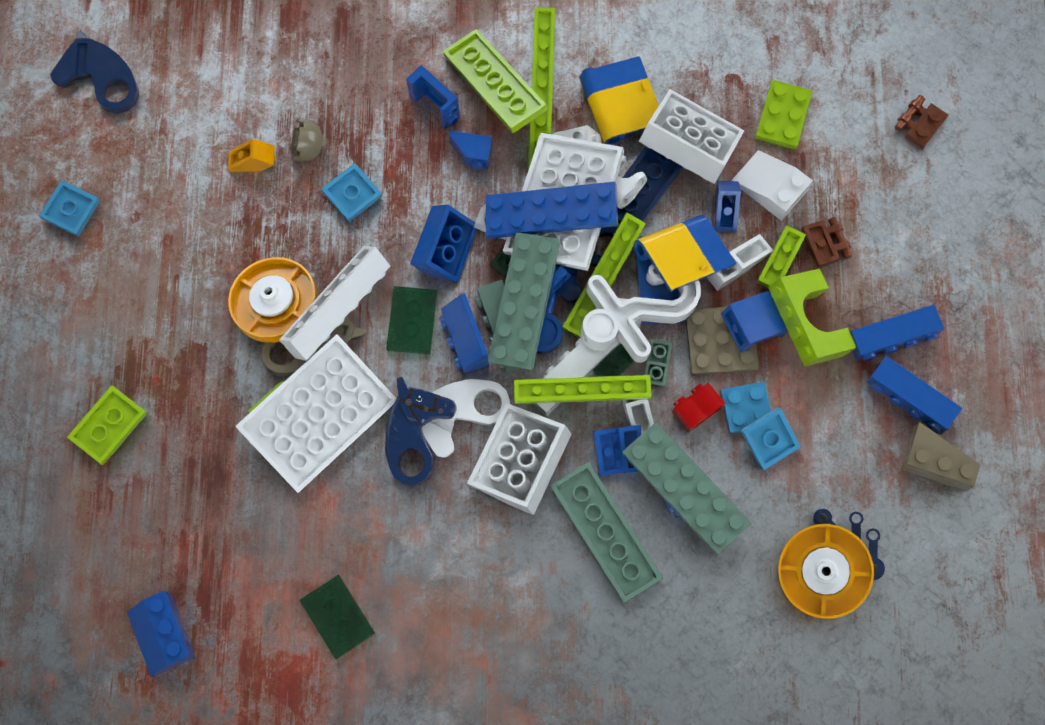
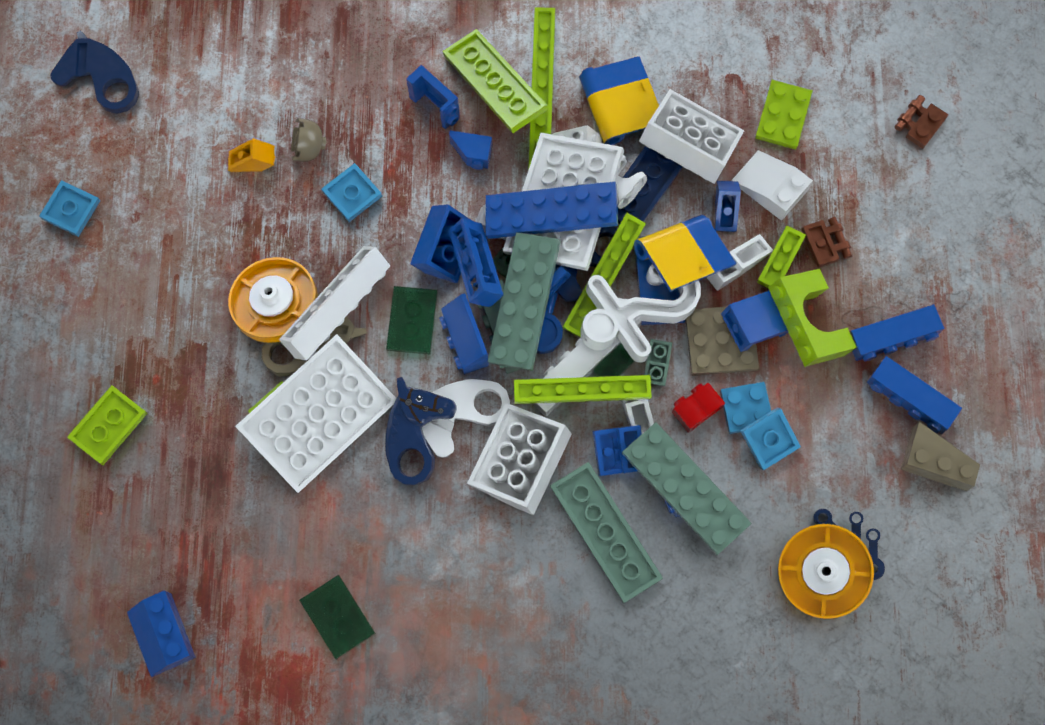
(476, 262): none -> blue brick

